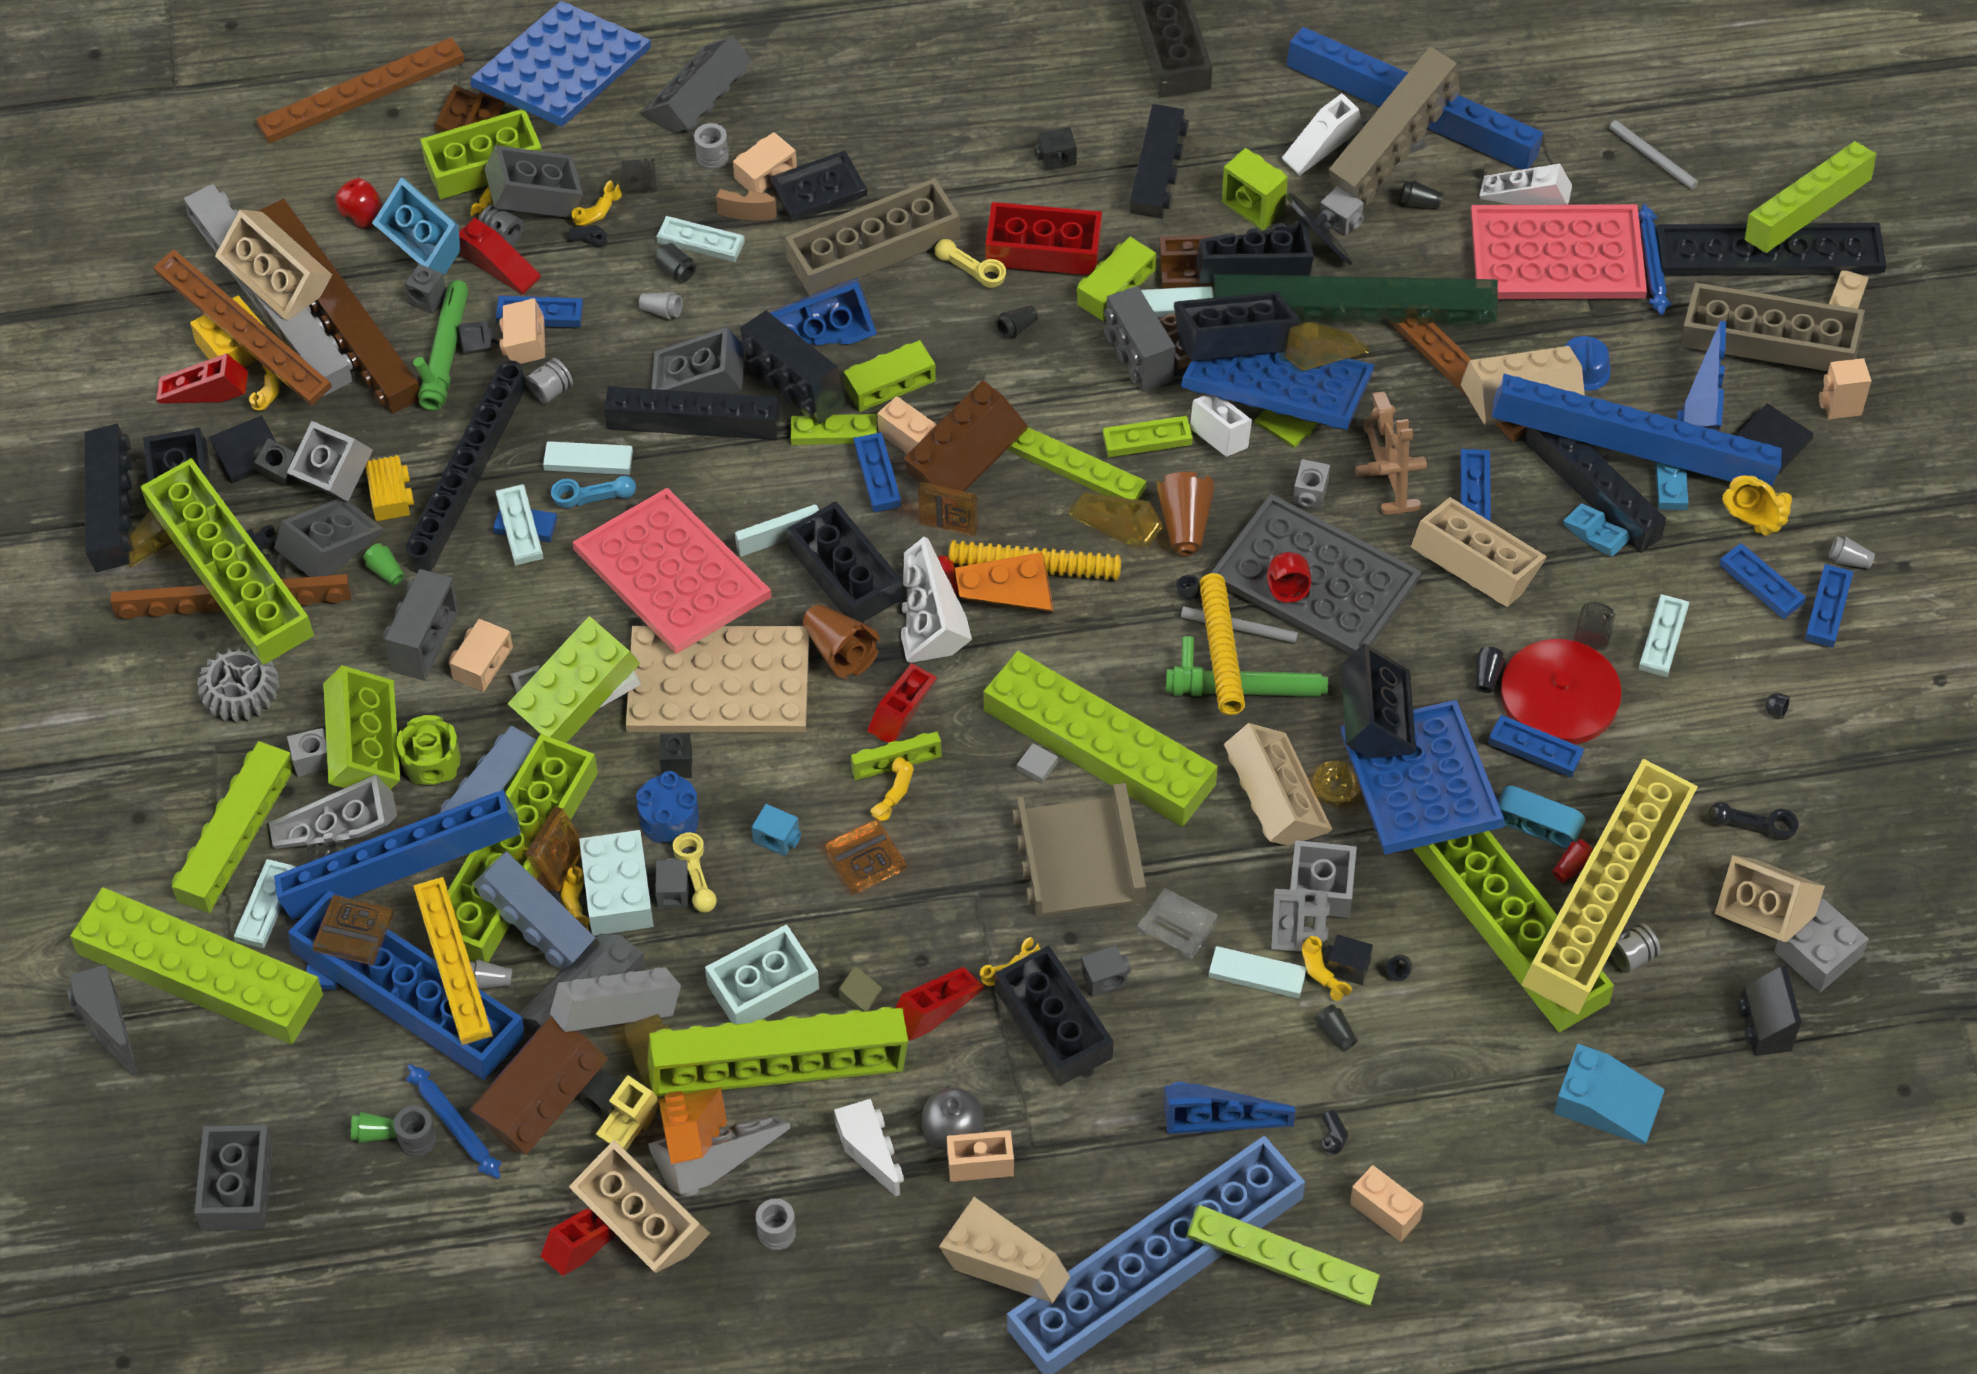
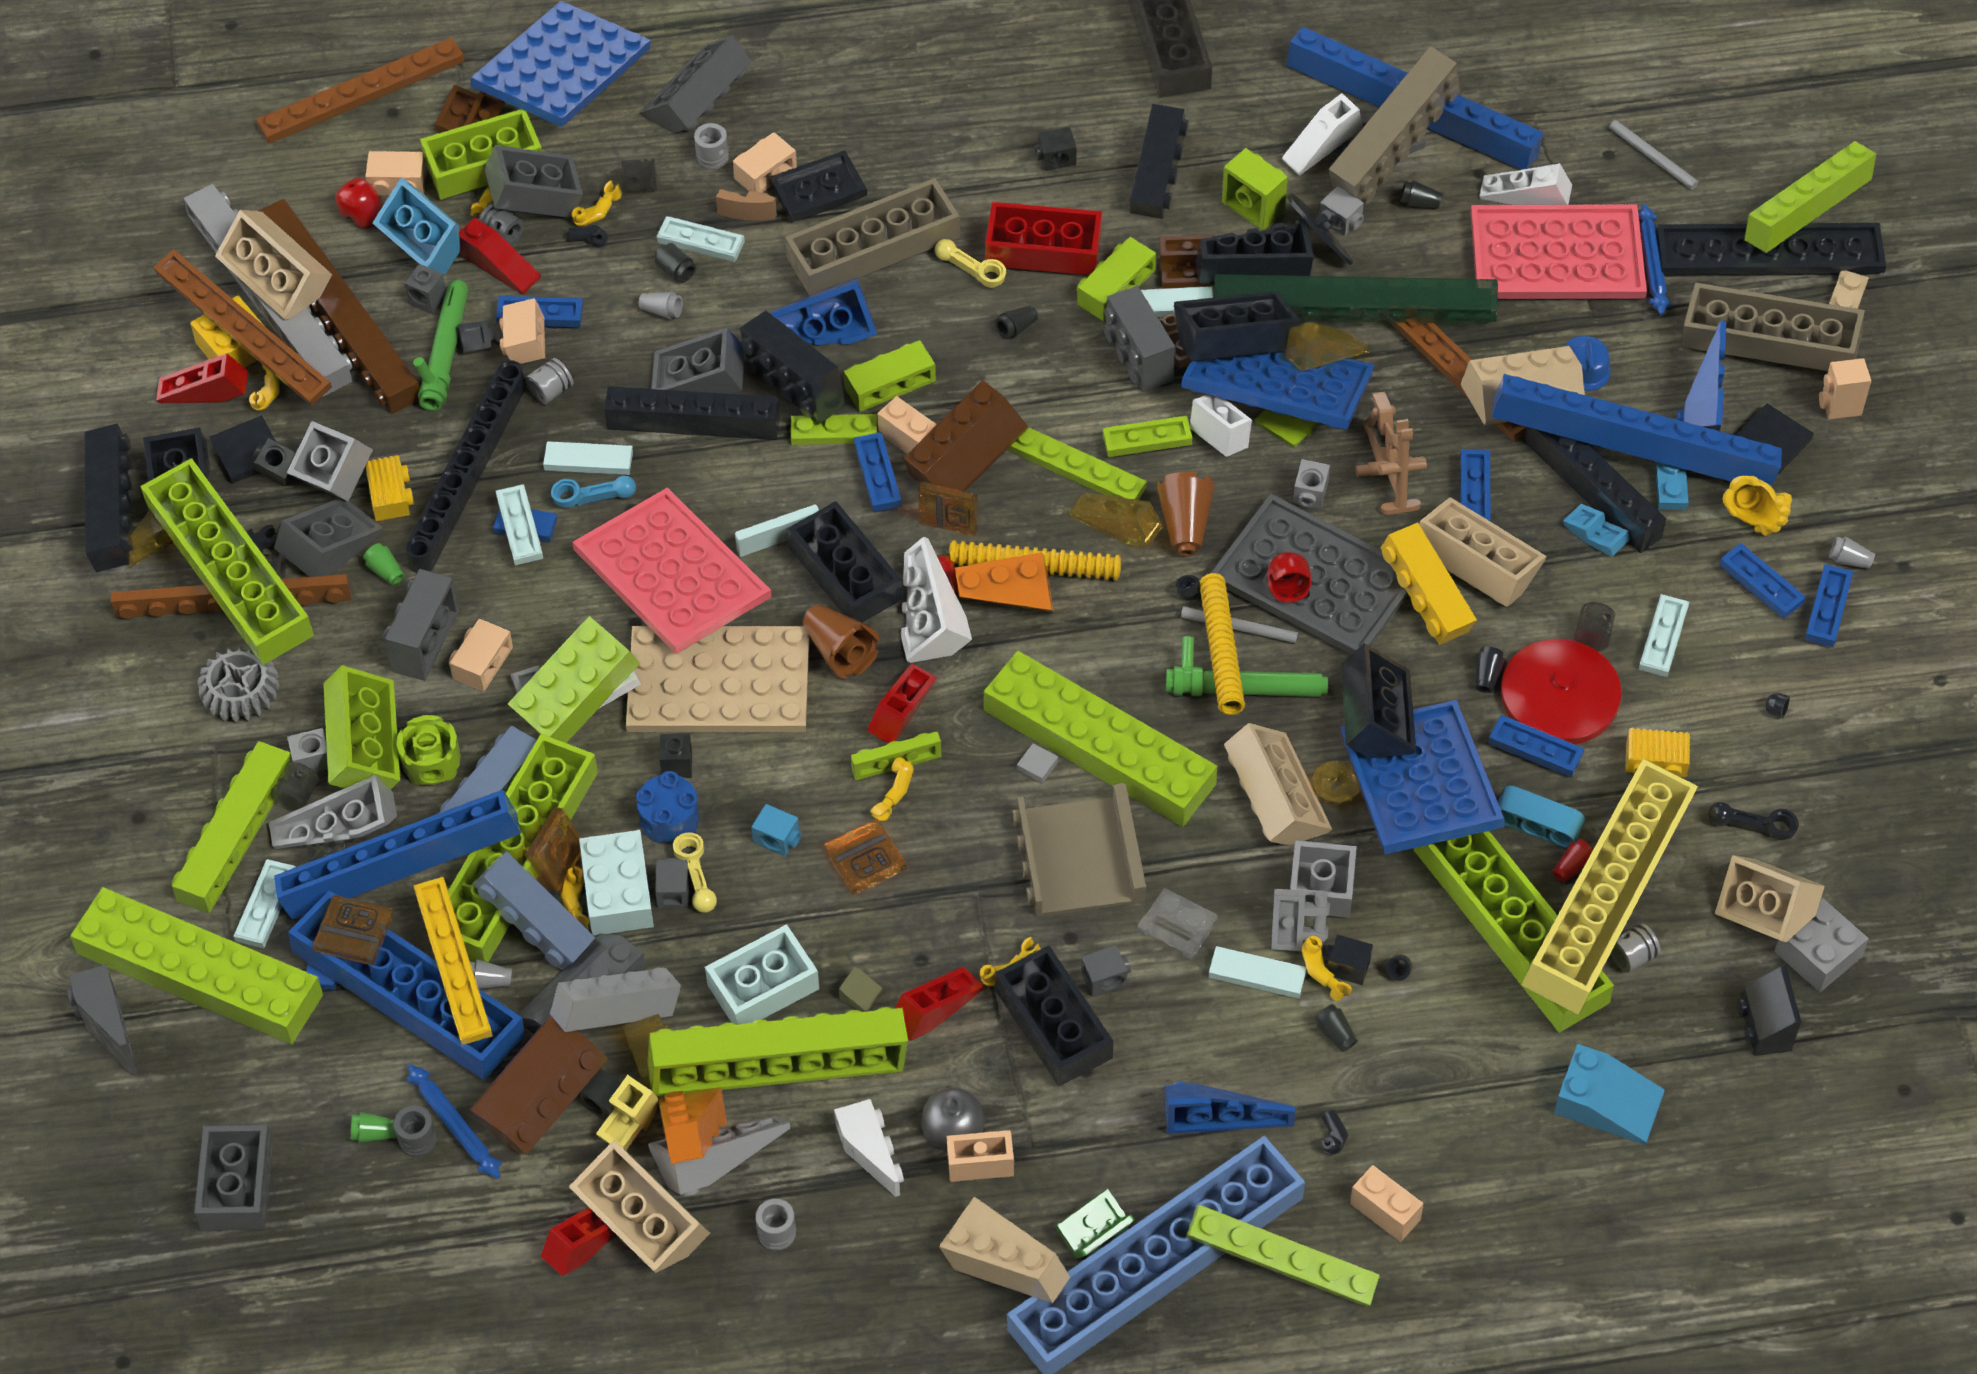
(292, 790): none -> clear smoke piece
(387, 168): none -> light nougat brick
(1093, 1225): none -> bracket
(1428, 583): none -> yellow brick
(1661, 748): none -> yellow brick

